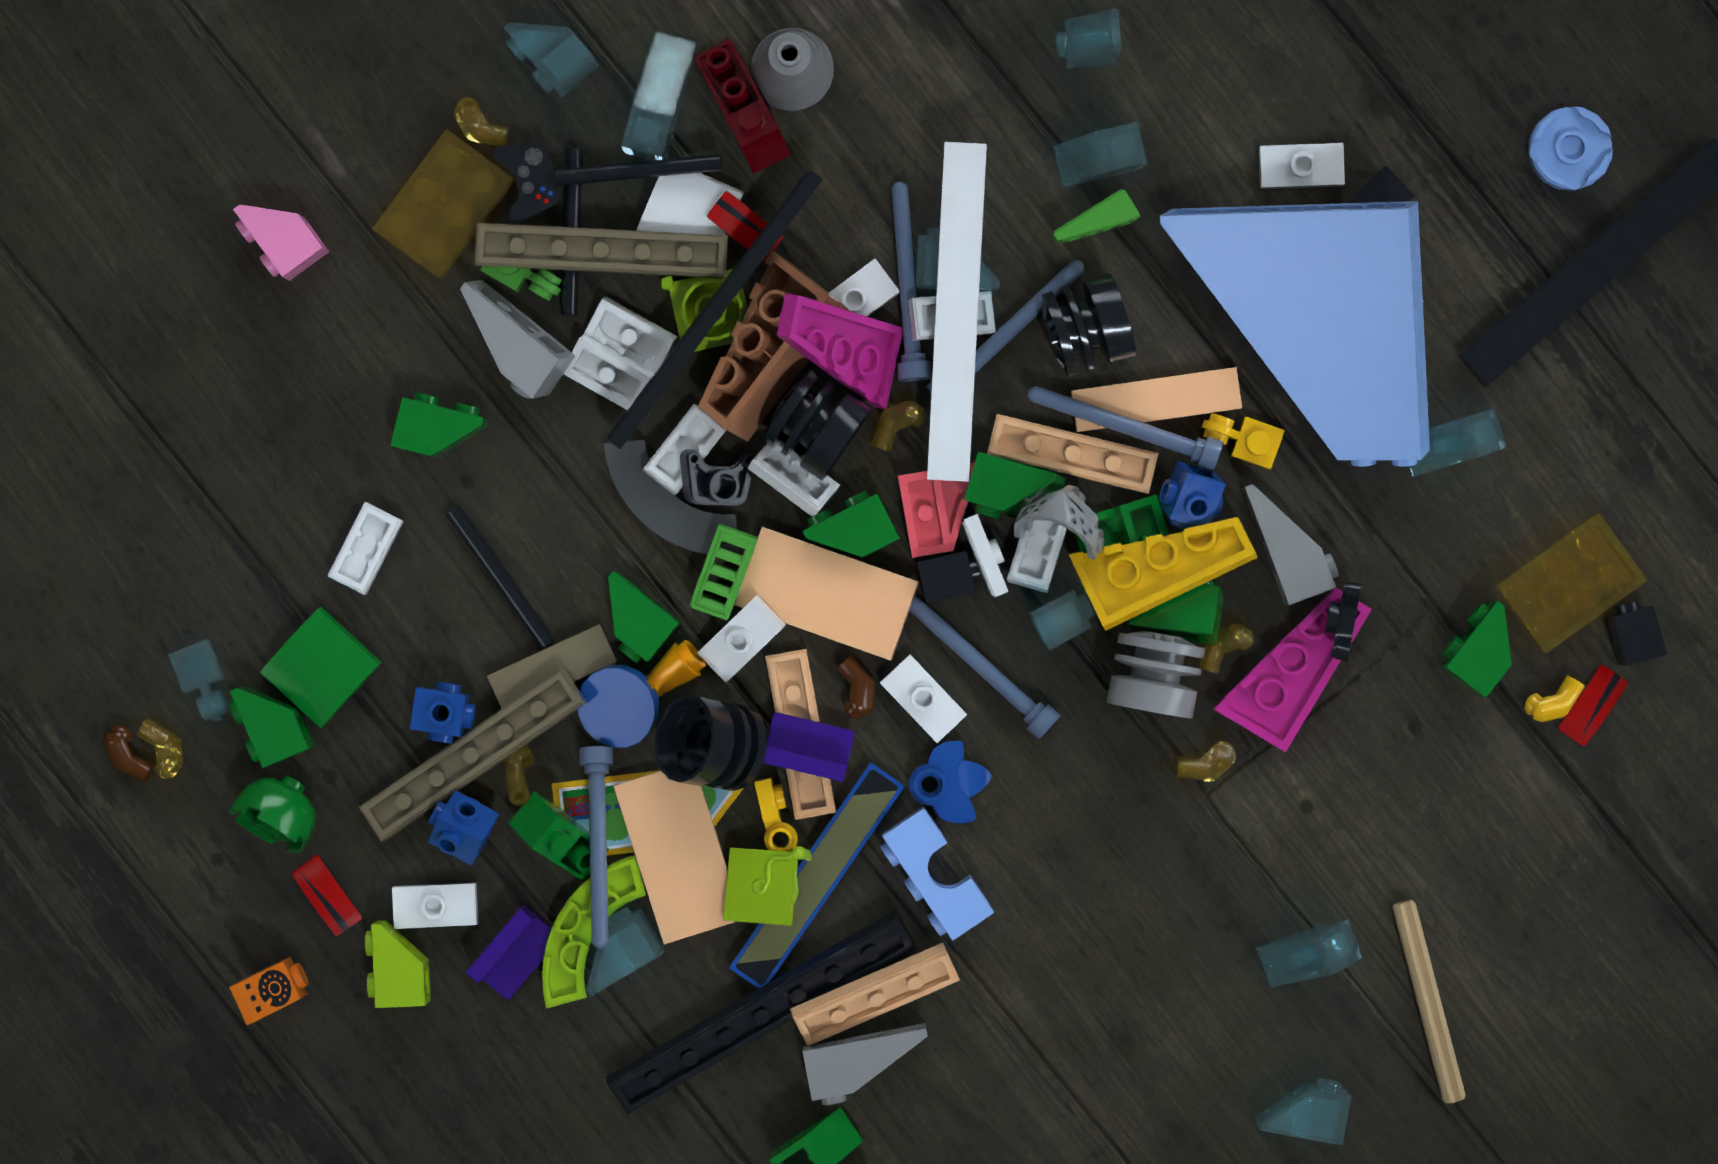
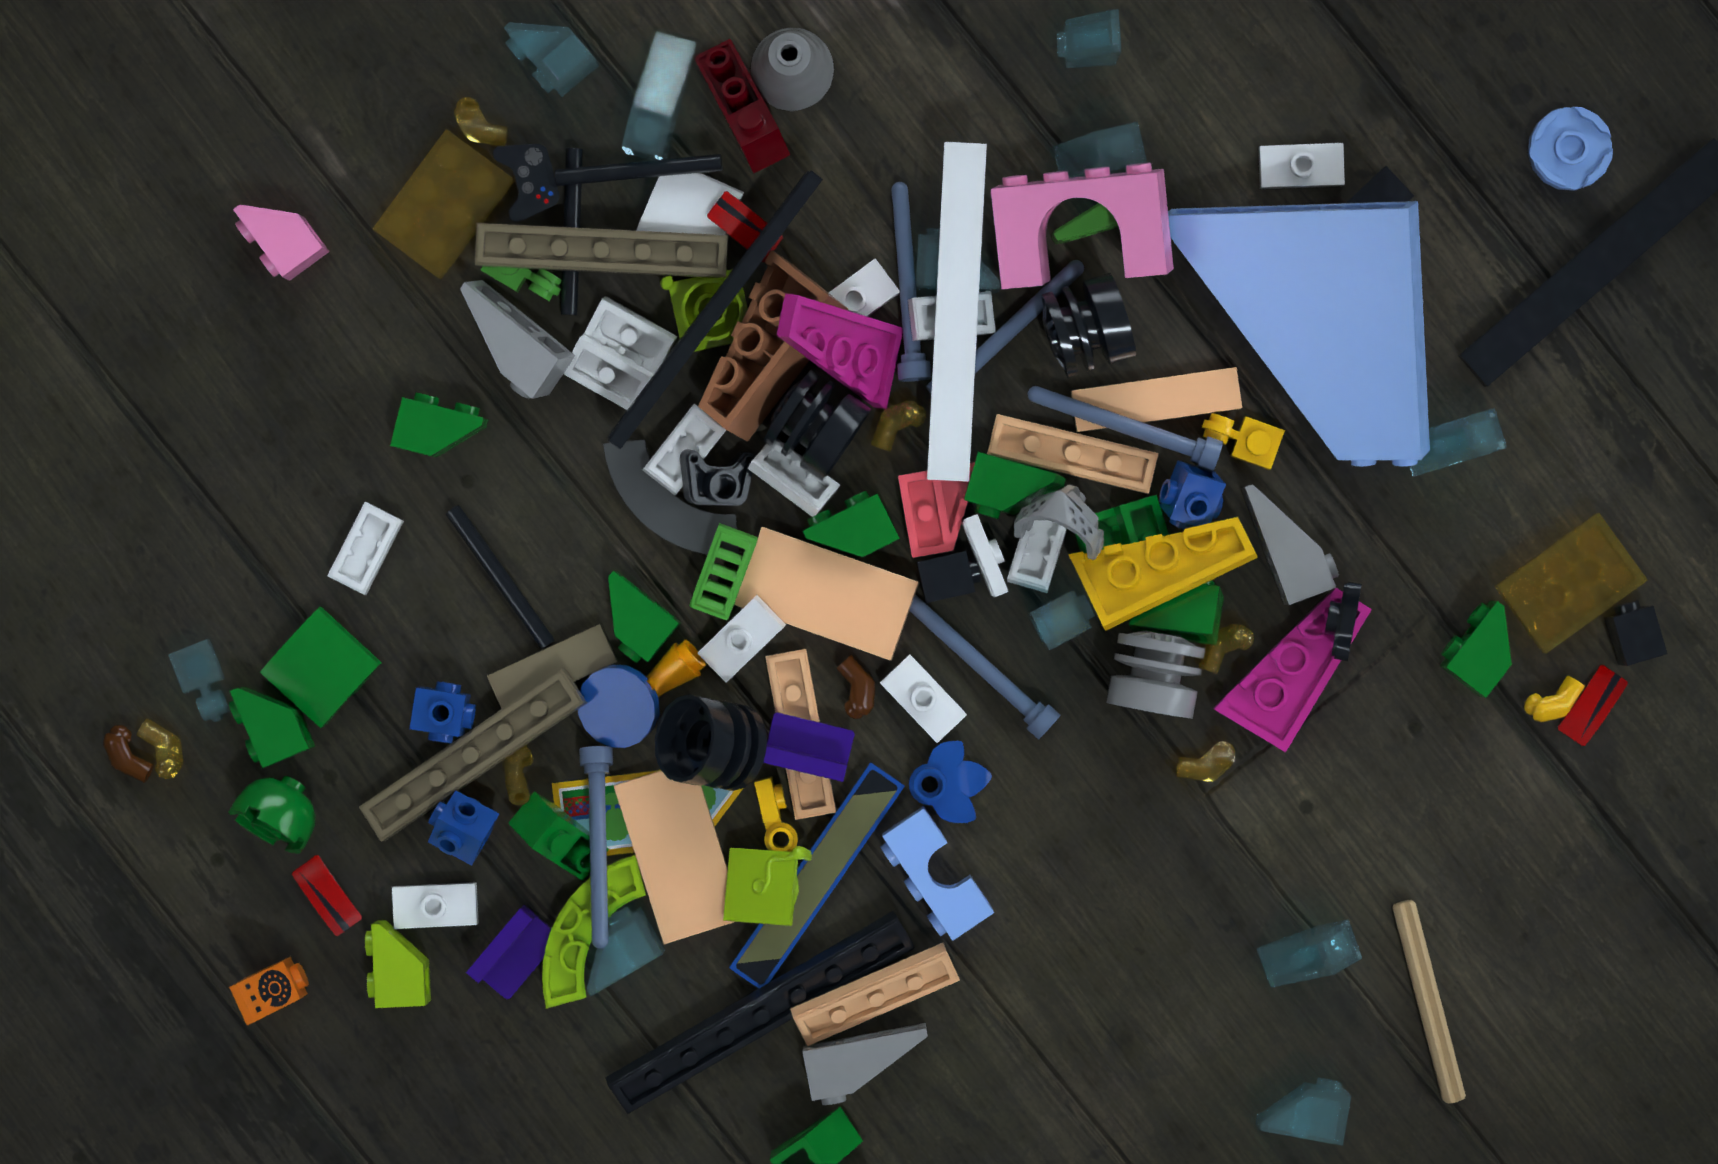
(1132, 197): none -> bright pink arch

